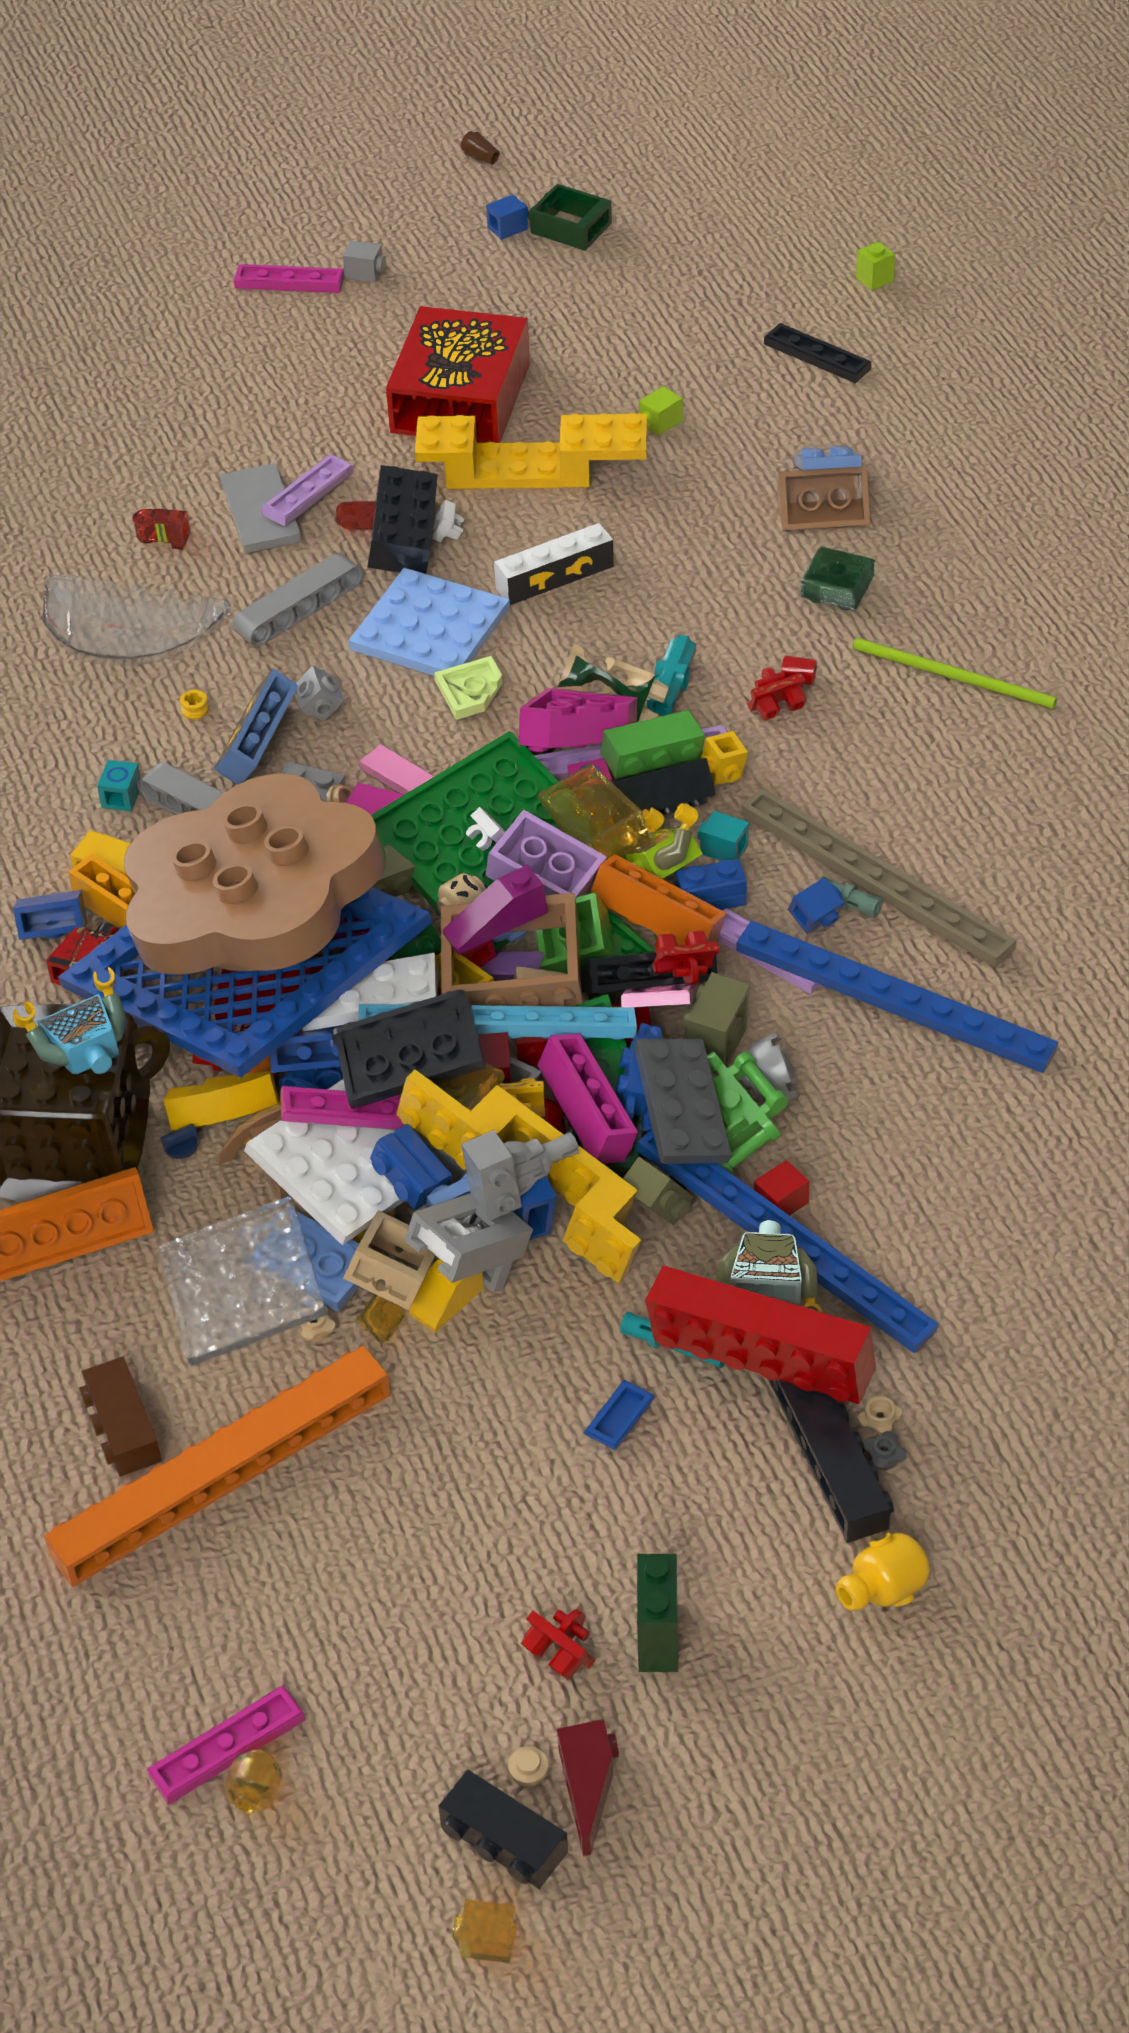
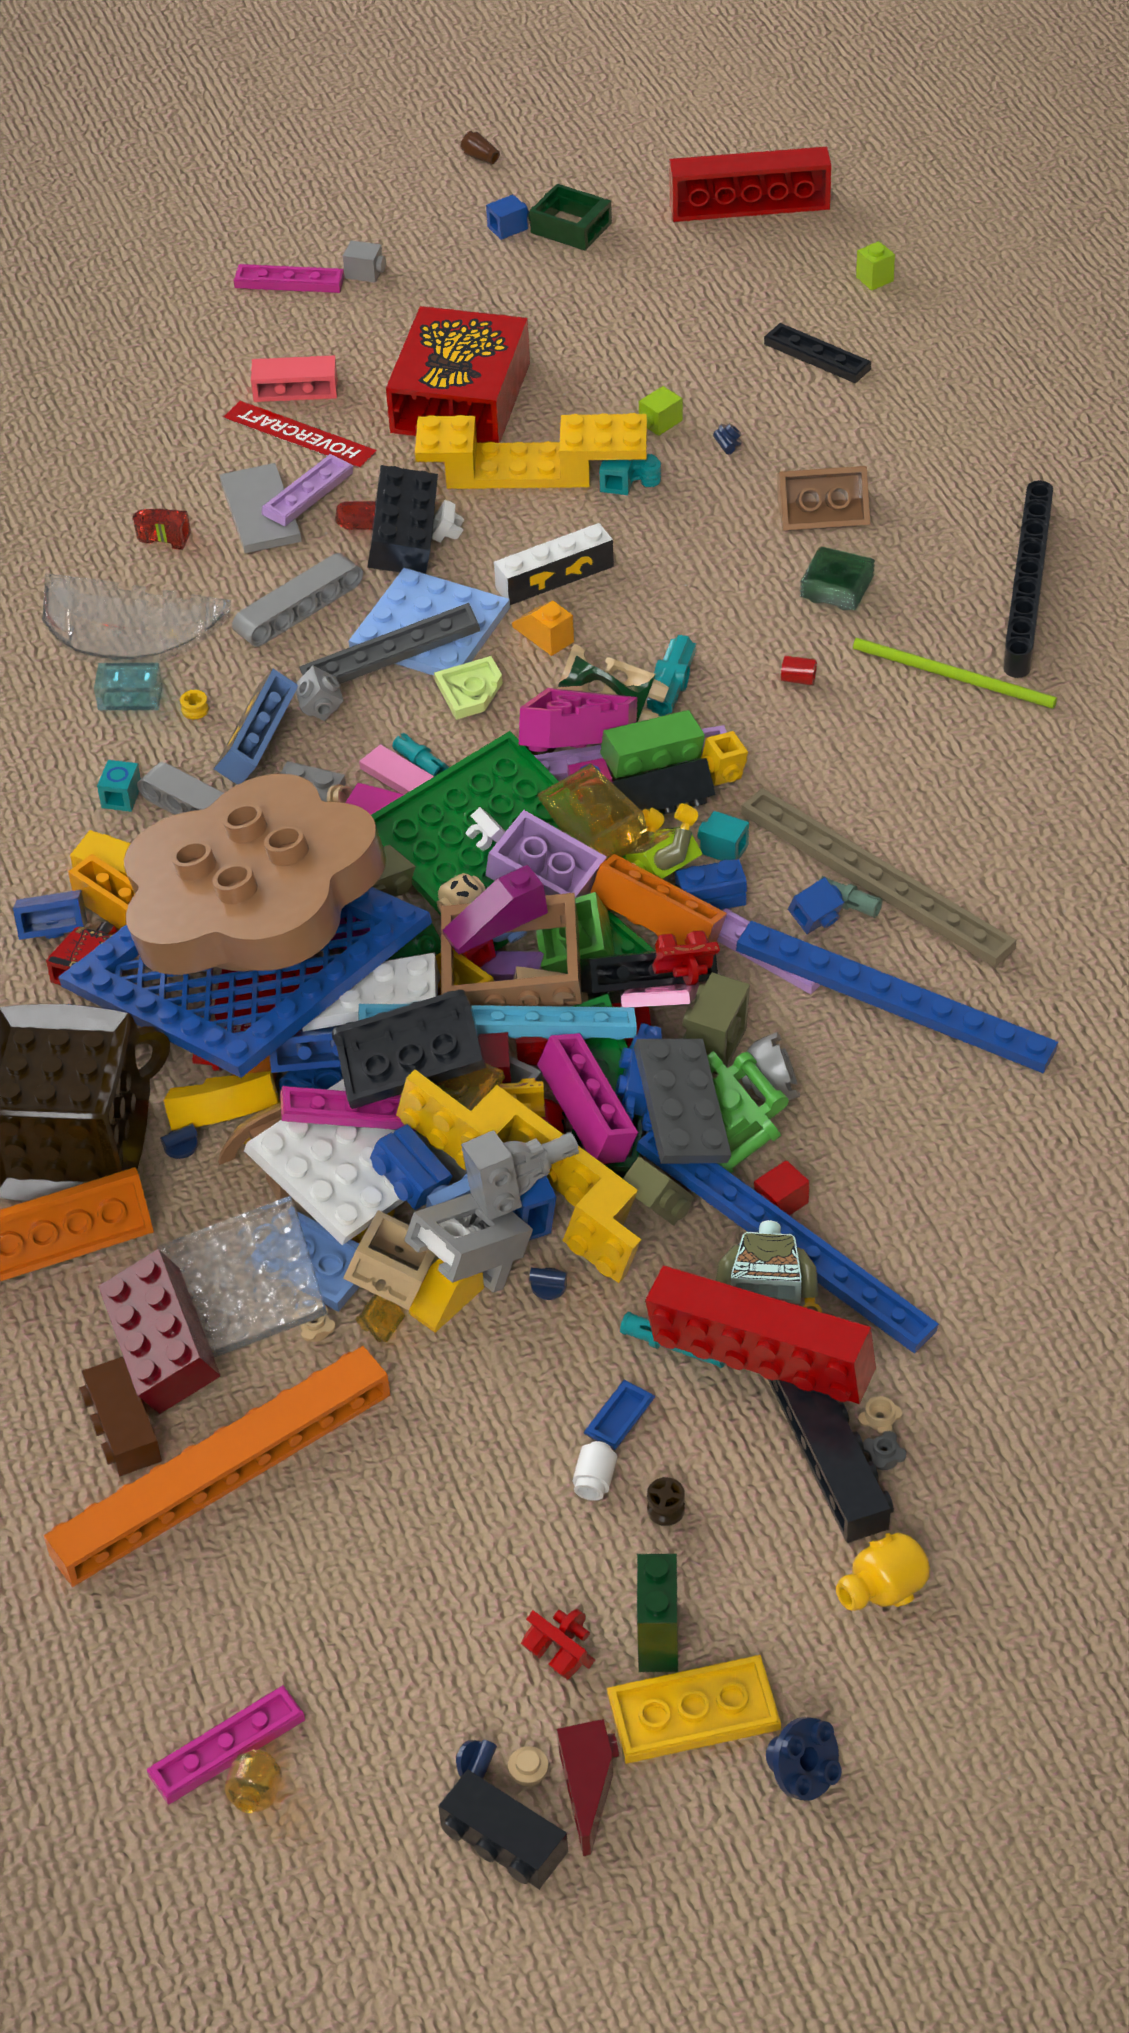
(80, 1034): torso -> none
(128, 686): none -> clear light blue brick
(159, 1331): none -> brick
(294, 378): none -> coral brick
(299, 433): none -> red sticker
(398, 644): none -> dark grey tile
(418, 755): none -> teal pin
(475, 1757): none -> dark blue plate
(486, 1931): clear yellow brick -> none
(547, 627): none -> light orange slope
(548, 1282): none -> dark blue plate
(594, 1470): none -> white brick
(618, 475): none -> teal brick
(659, 1494): none -> dark brown wheel
(693, 1709): none -> yellow tile
(727, 437): none -> dark blue plate
(750, 184): none -> red brick
(774, 689): red hips -> none
(805, 1758): none -> dark blue plate
(838, 457): medium blue plate -> none
(1028, 579): none -> black beam

